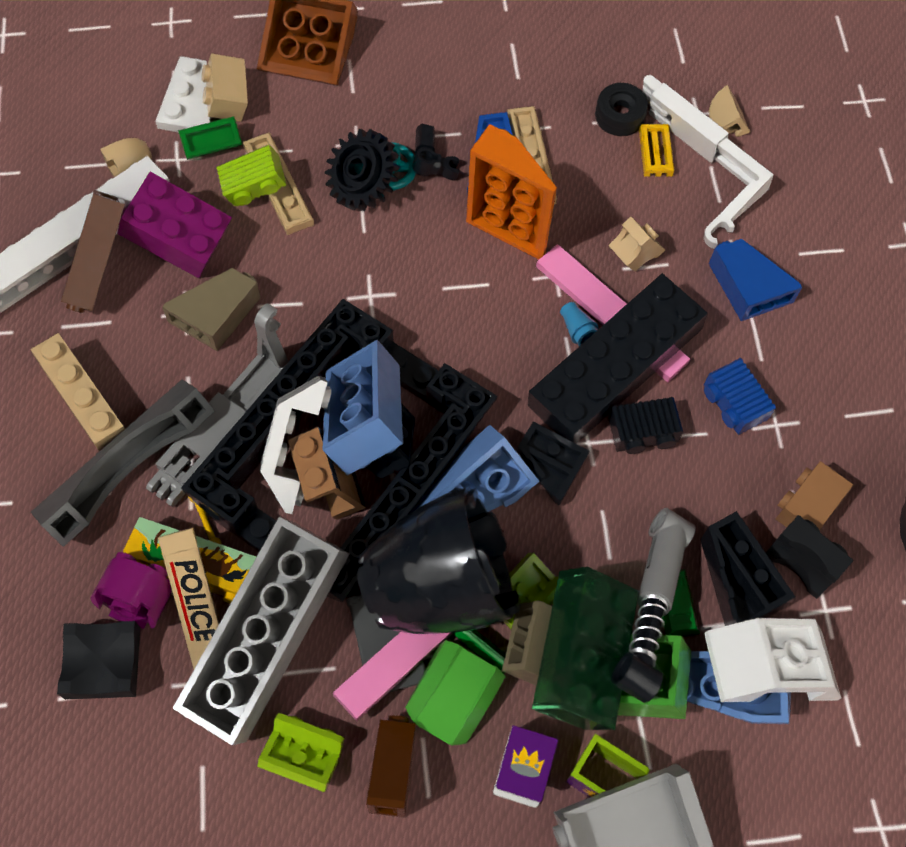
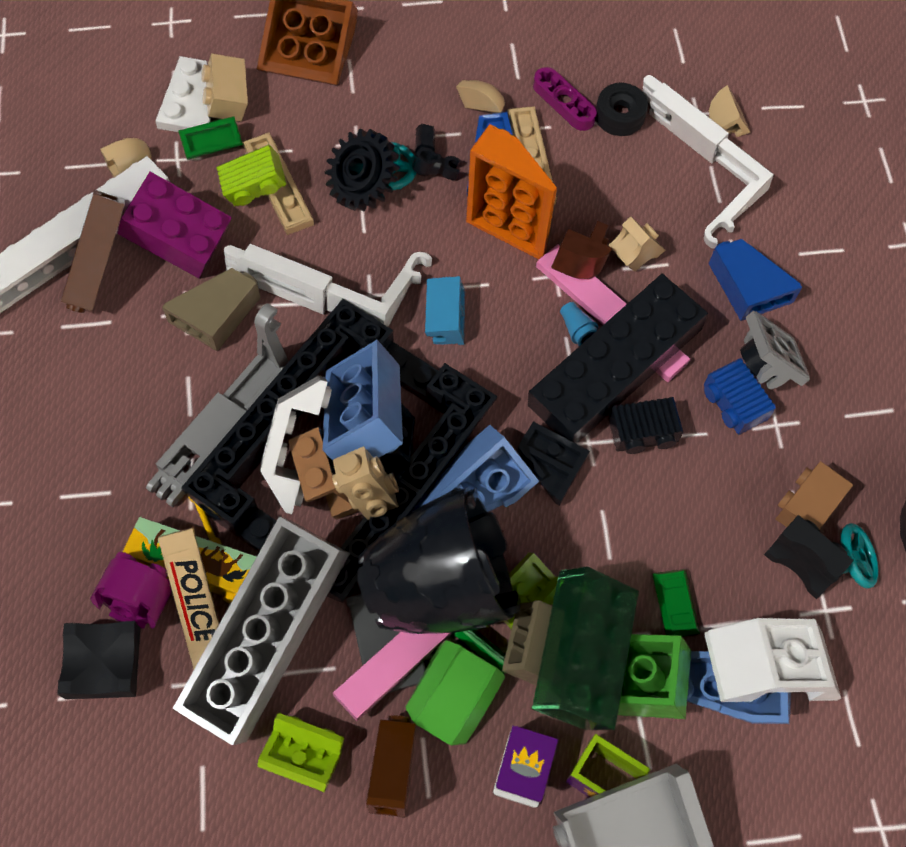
(78, 391): tan brick -> none
(79, 497): dark grey arch -> none
(314, 288): none -> white hinge
(365, 483): none -> tan brick
(445, 310): none -> dark azure hinge
(480, 96): none -> tan brick
(566, 110): none -> magenta beam
(582, 255): none -> copper brick
(637, 669): piece -> none
(657, 168): yellow tile -> none
(742, 572): black wedge -> none
(772, 353): none -> light grey piece
(862, 553): none -> teal piece

